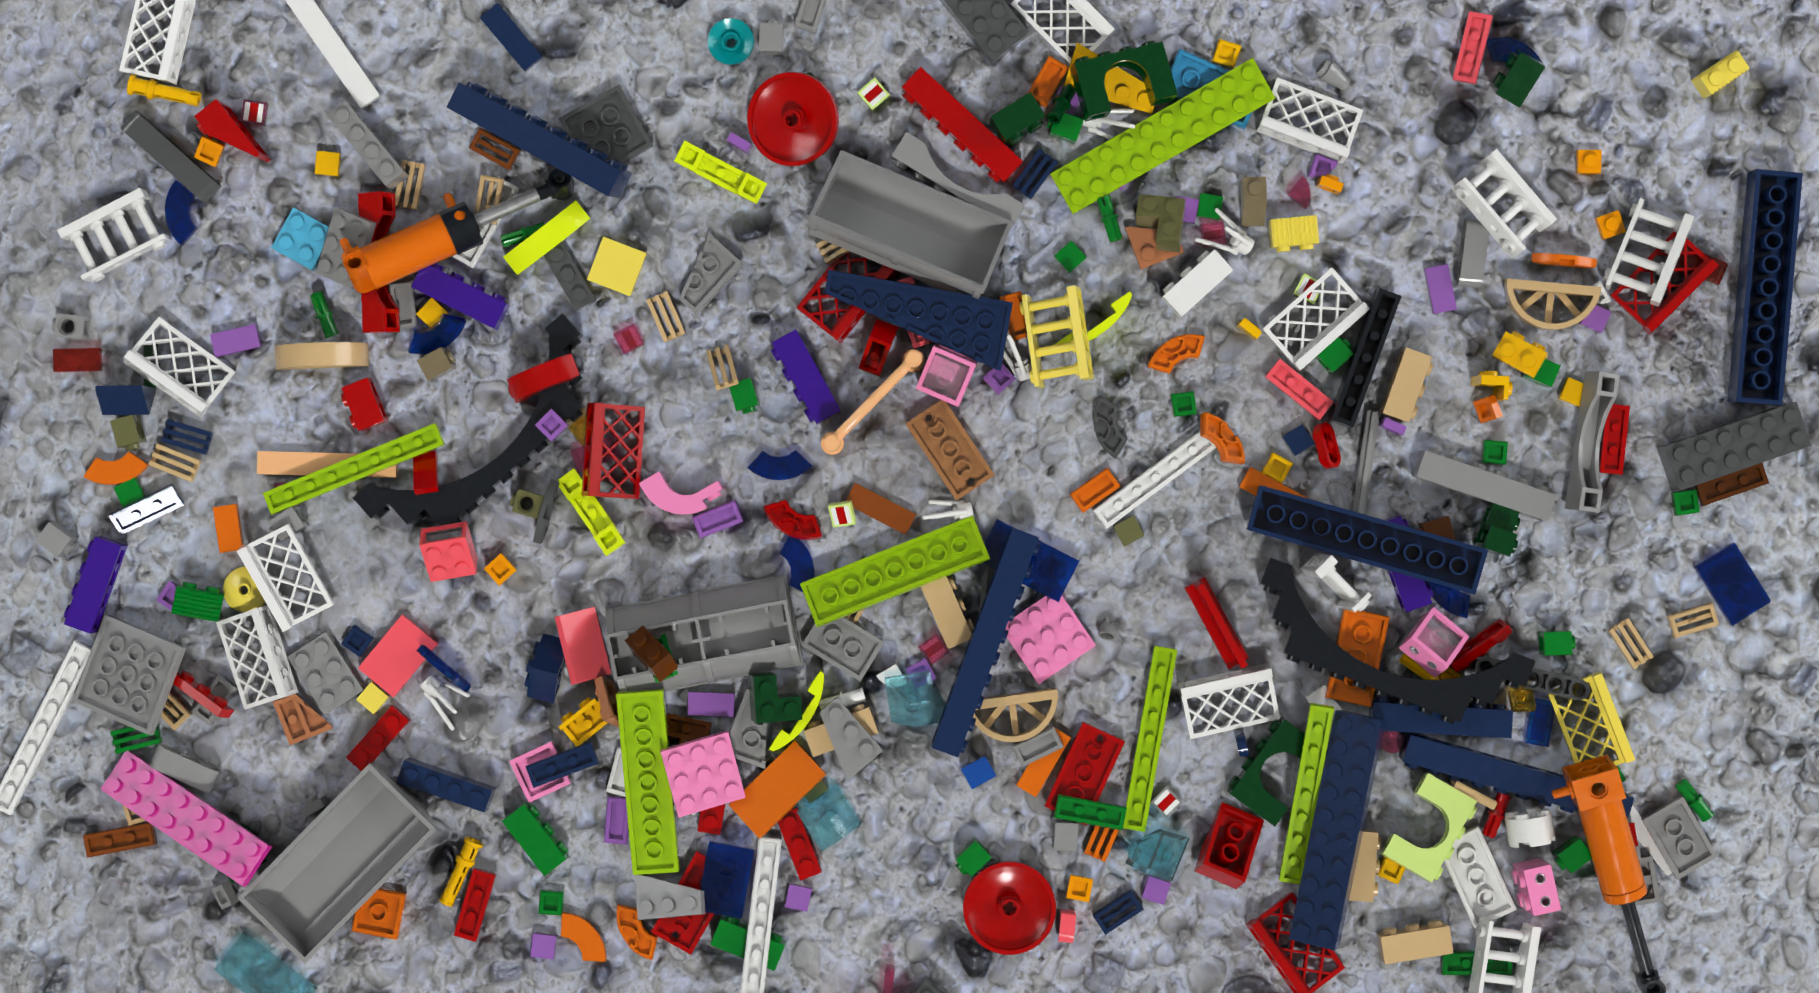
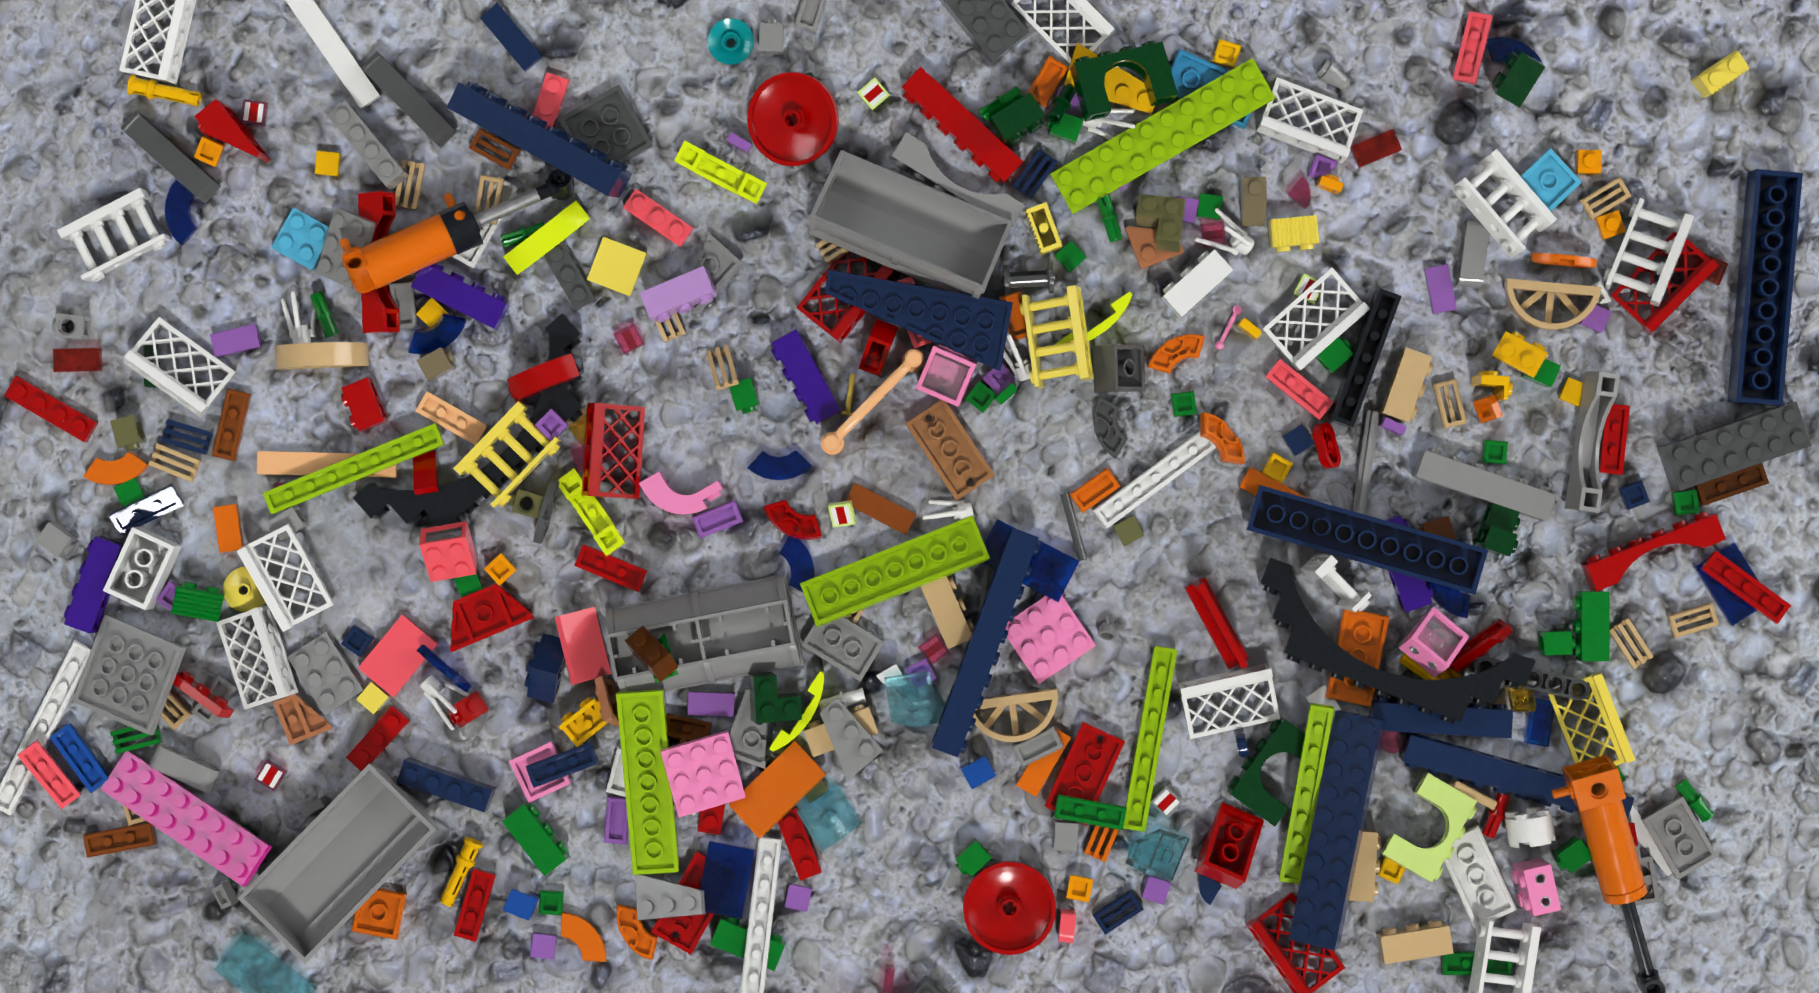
(49, 774): none -> coral plate
(51, 409): none -> red plate
(80, 757): none -> blue plate
(125, 399): dark blue slope -> none
(142, 568): none -> white brick
(231, 424): none -> dark orange tile
(271, 775): none -> tile
(298, 332): none -> white plant
(408, 99): none -> dark grey beam
(451, 418): none -> light nougat plate
(468, 584): none -> green tile
(468, 709): none -> red bracket
(485, 449): none -> light yellow fence
(485, 615): none -> red wing
(521, 904): none -> blue panel
(551, 98): none -> coral plate
(611, 568): none -> red plate
(658, 218): none -> coral plate
(679, 294): none -> lavender brick
(849, 396): none -> light yellow pin
(981, 397): none -> green tile
(1000, 103): none -> green axle
(1006, 394): none -> green tile
(1028, 279): none -> dark grey hose
(1043, 228): none -> light yellow brick
(1073, 526): none -> dark grey bar
(1118, 368): none -> dark grey slope
(1208, 888): none -> dark blue tile
(1236, 311): none -> bright pink hinge
(1375, 148): none -> clear red tile
(1436, 387): none -> tan tile
(1550, 179): none -> medium azure plate
(1588, 208): none -> tan tile
(1592, 625): none -> green brick
(1609, 569): none -> red arch
(1634, 495): none -> dark blue tile
(1745, 587): none -> red plate

